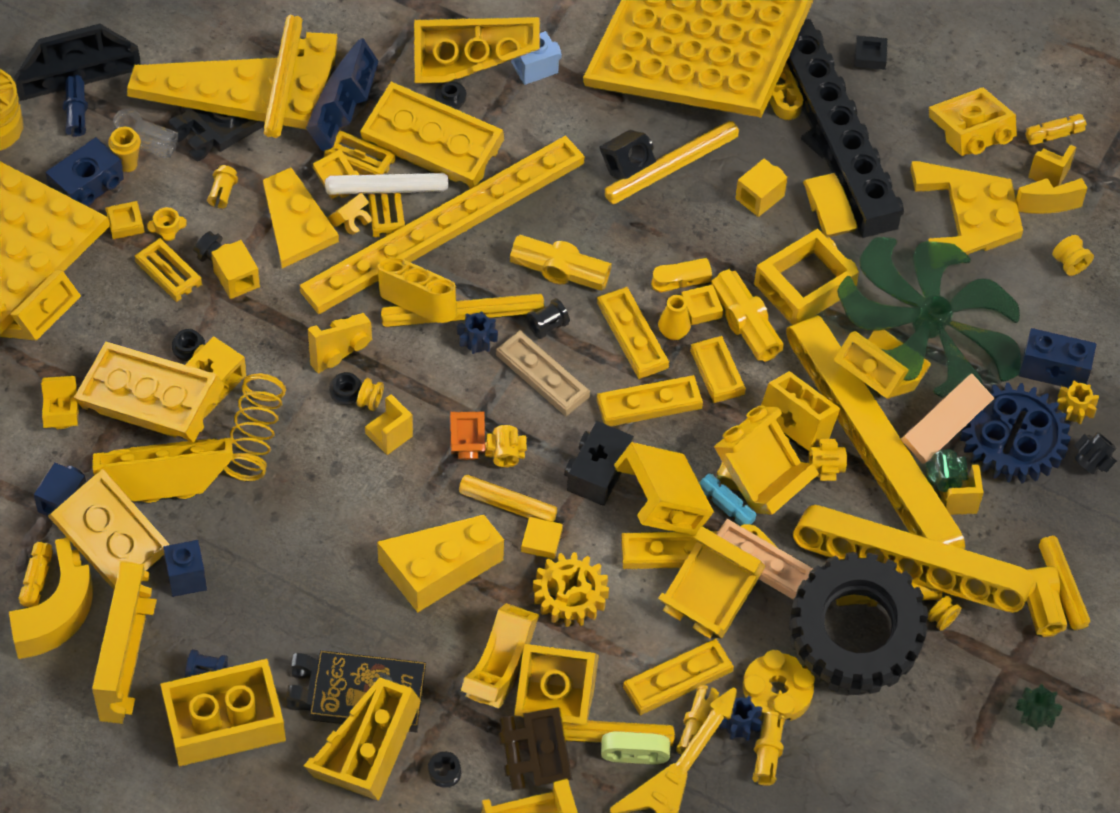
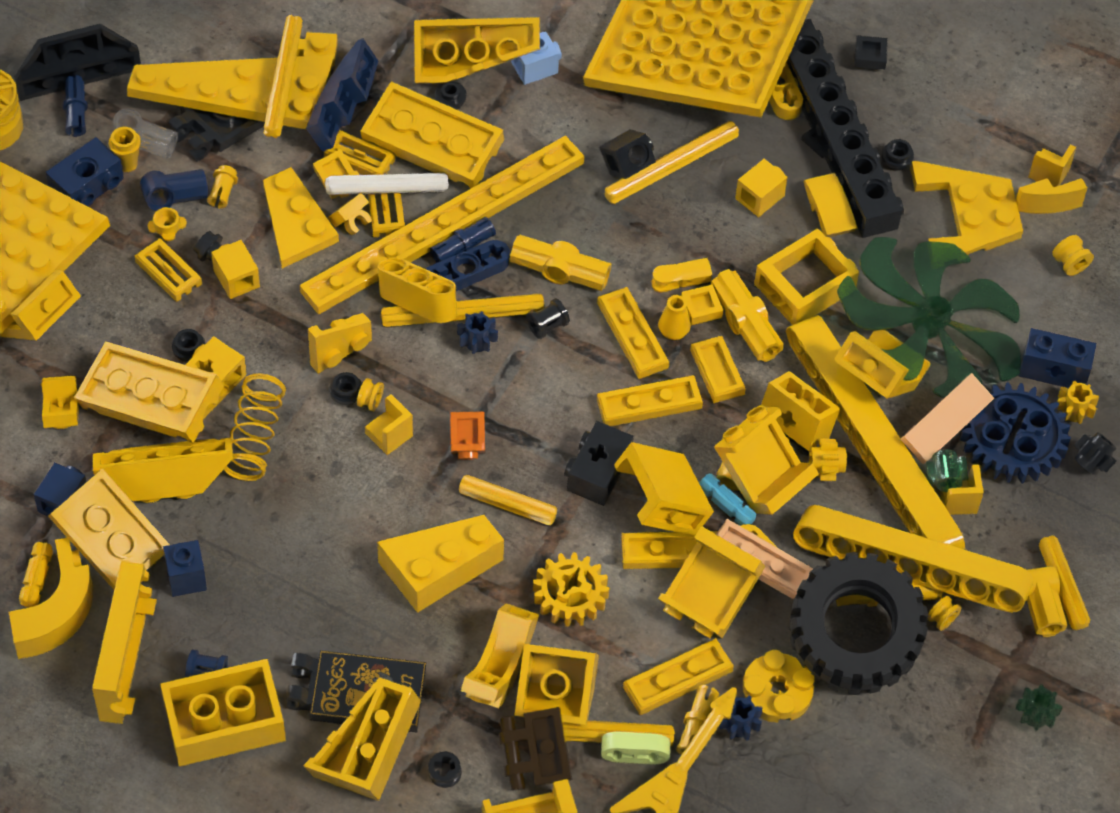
(125, 220): yellow tile -> none
(175, 188): none -> dark blue piece
(463, 240): none -> dark blue pin
(474, 257): none -> dark blue beam
(505, 446): yellow gear -> none
(541, 538): yellow tile -> none
(542, 373): tan tile -> none
(768, 748): yellow pin -> none
(895, 149): none -> black plate
(974, 121): yellow plate -> none
(1055, 129): yellow axle -> none

